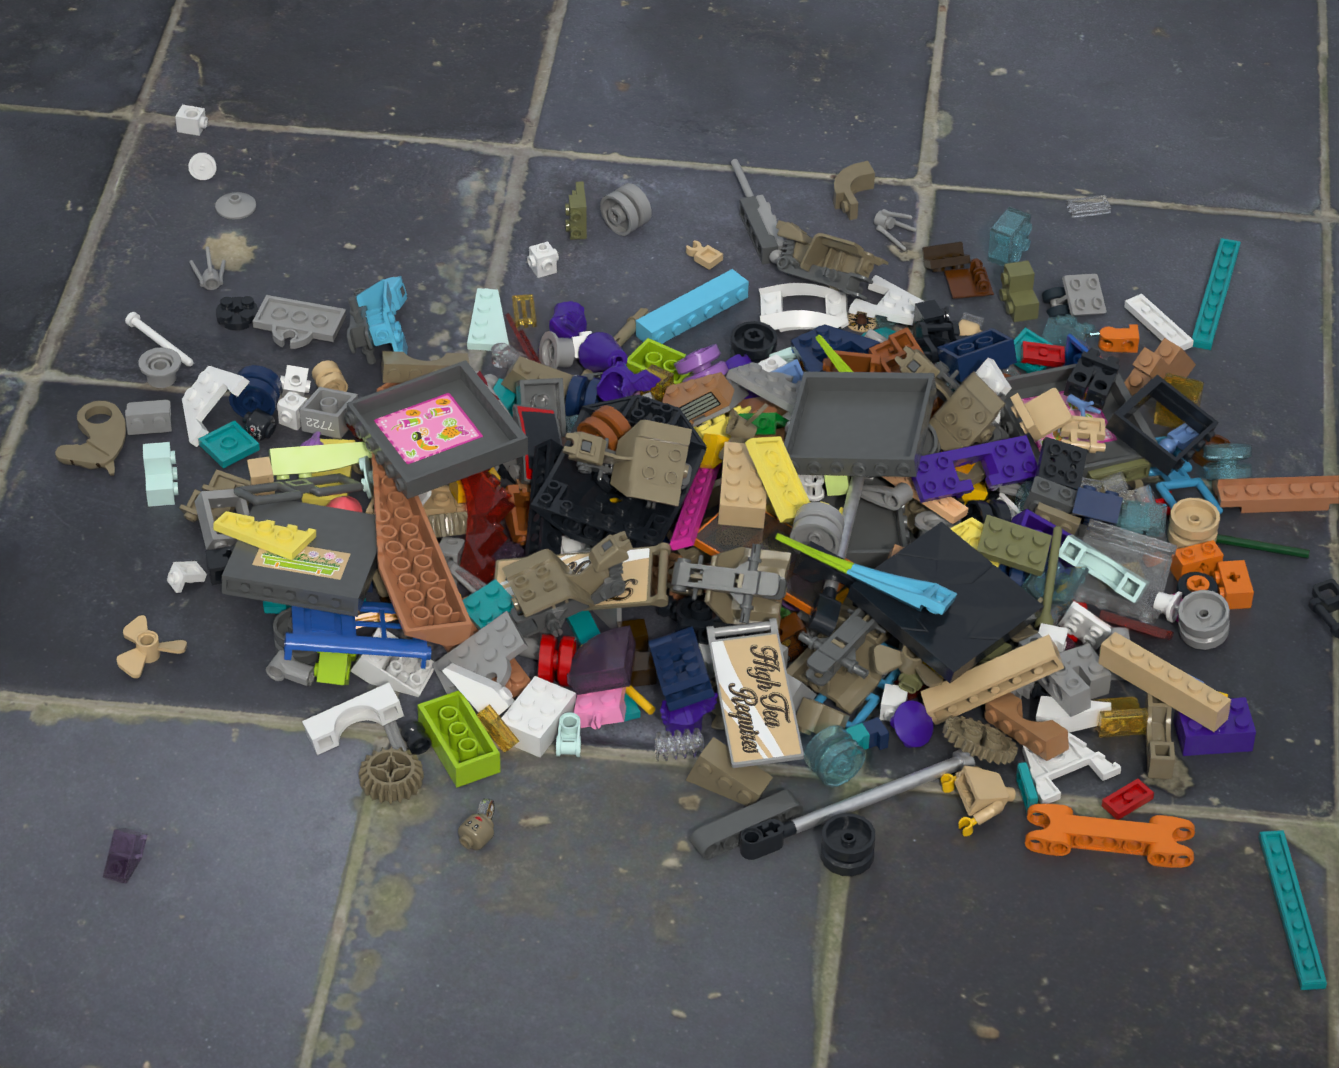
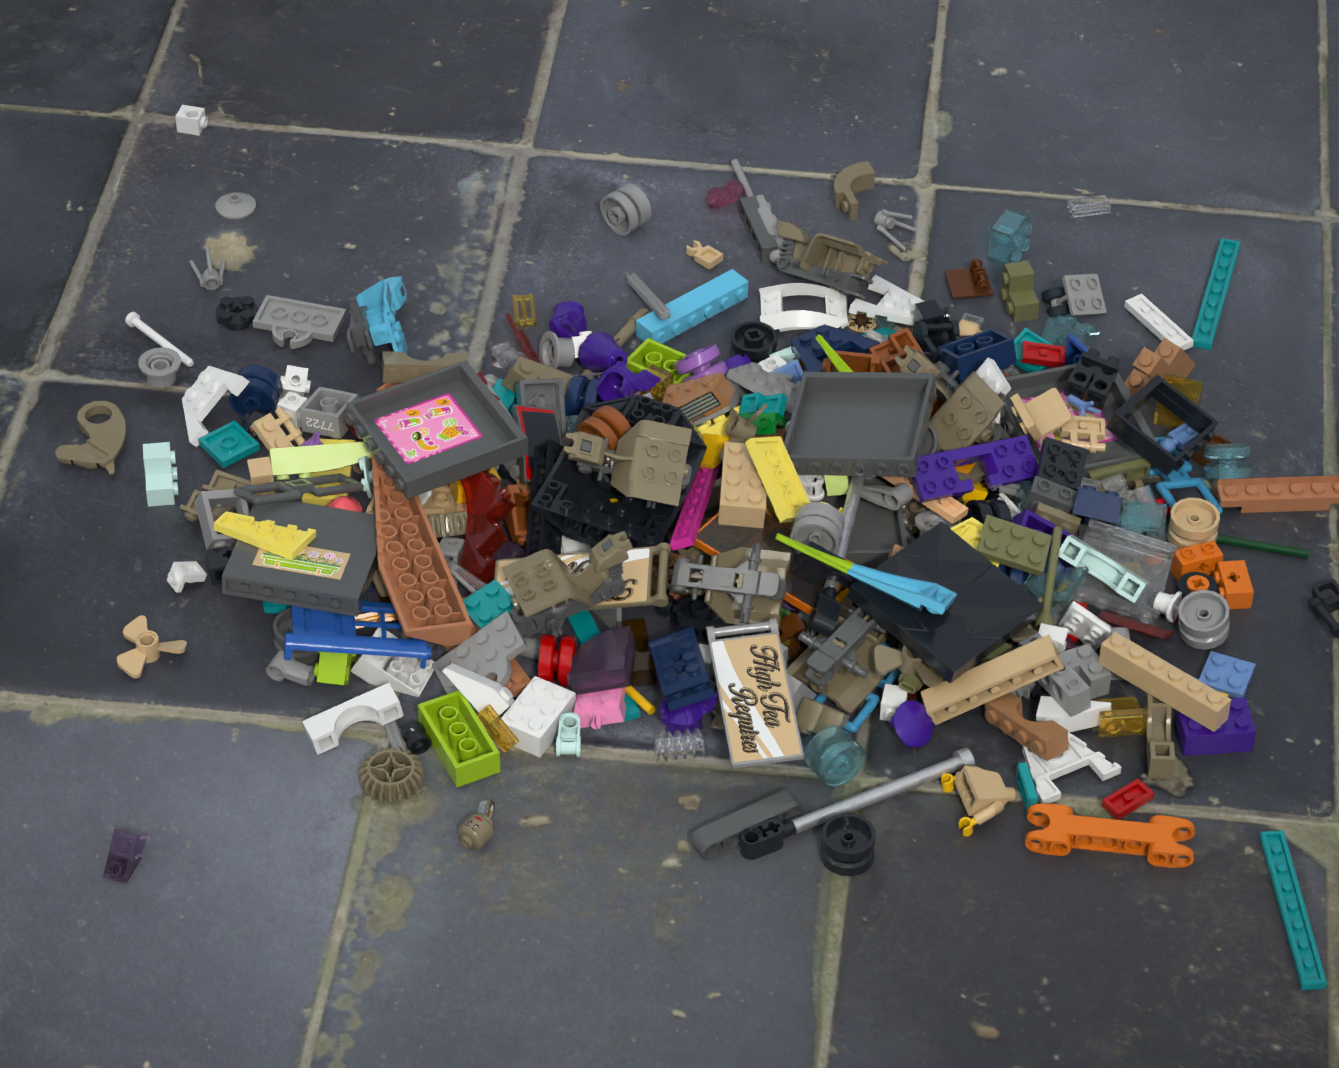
(148, 417): light grey bracket -> none
(202, 166): white piece -> none
(271, 433): none -> tan plate
(328, 375): tan wheel -> none
(487, 321): light aqua wing -> none
(543, 259): white brick -> none
(577, 213): olive plate -> none
(648, 296): none -> light grey axle
(716, 774): dark tan wedge -> none
(726, 194): none -> clear pink plate
(753, 402): none -> teal slope
(870, 734): dark blue leg -> none
(945, 255): dark brown bracket -> none
(980, 740): dark tan gear -> none
(1119, 339): orange leg -> none
(1227, 674): none -> medium blue plate

